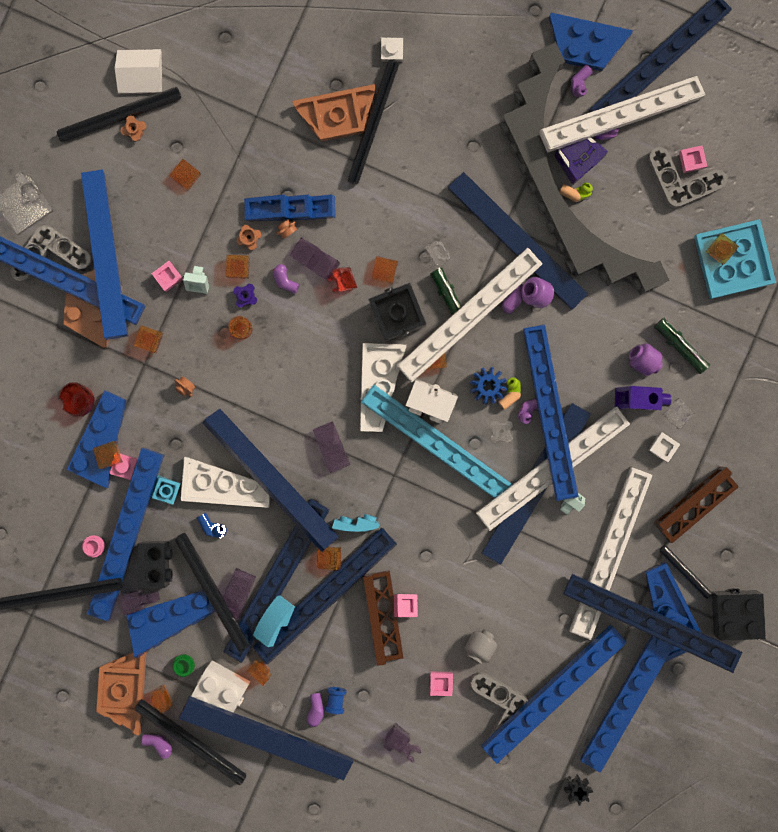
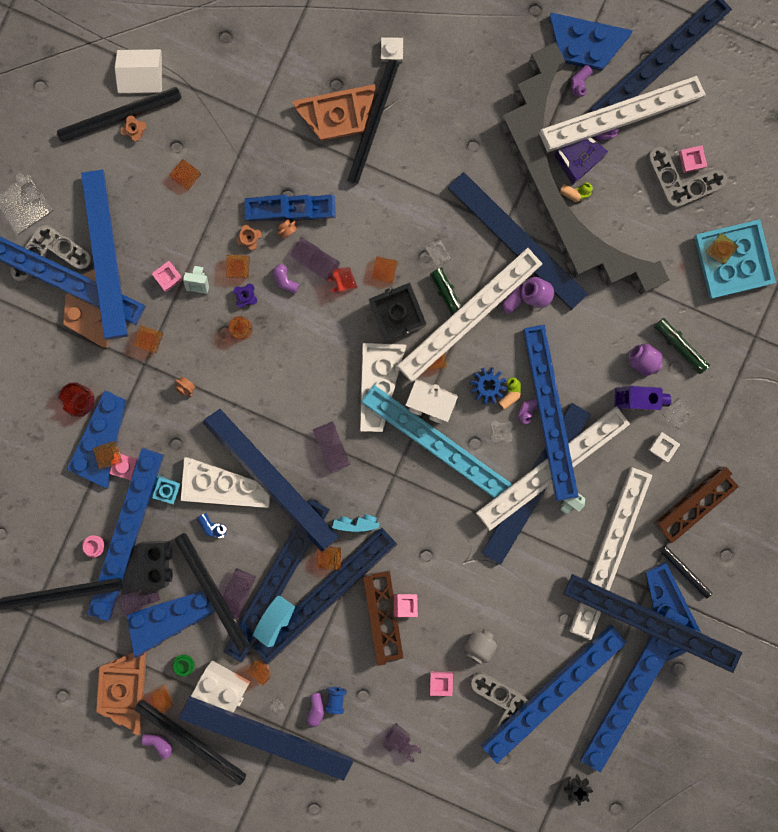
(738, 614): black brick -> none

